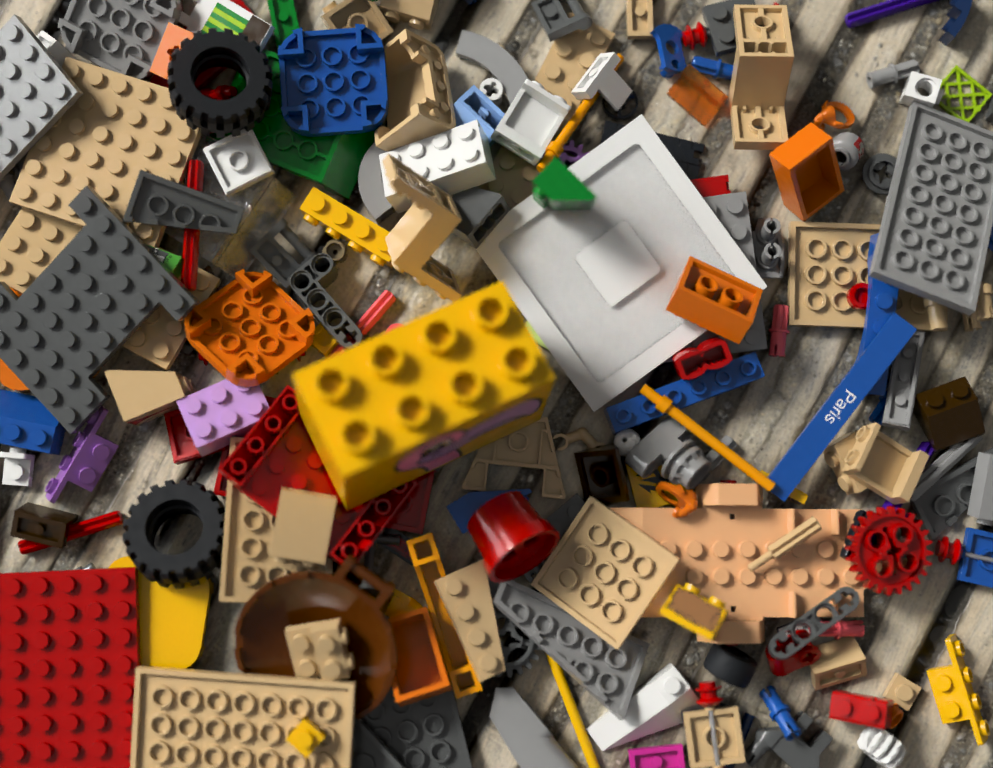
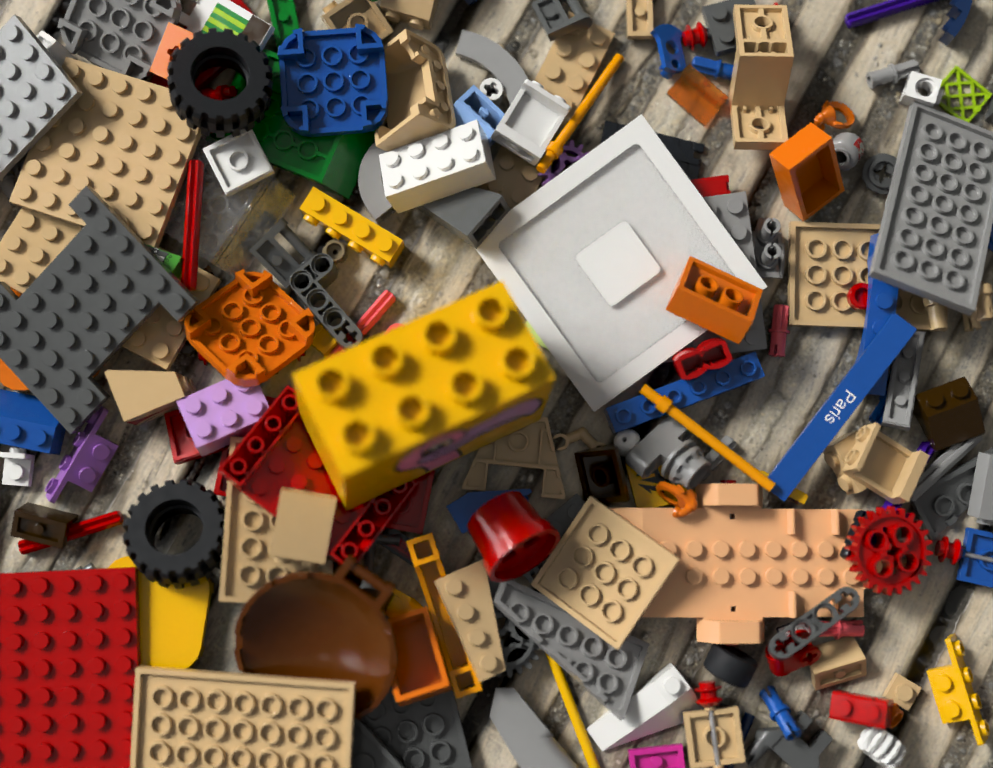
(175, 205): dark grey wing -> none
(306, 737): yellow plate -> none
(320, 650): tan plate -> none
(422, 229): tan bracket -> none
(561, 189): green slope -> none
(609, 84): white piece -> none
(695, 612): slope -> none
(787, 542): tan axle -> none

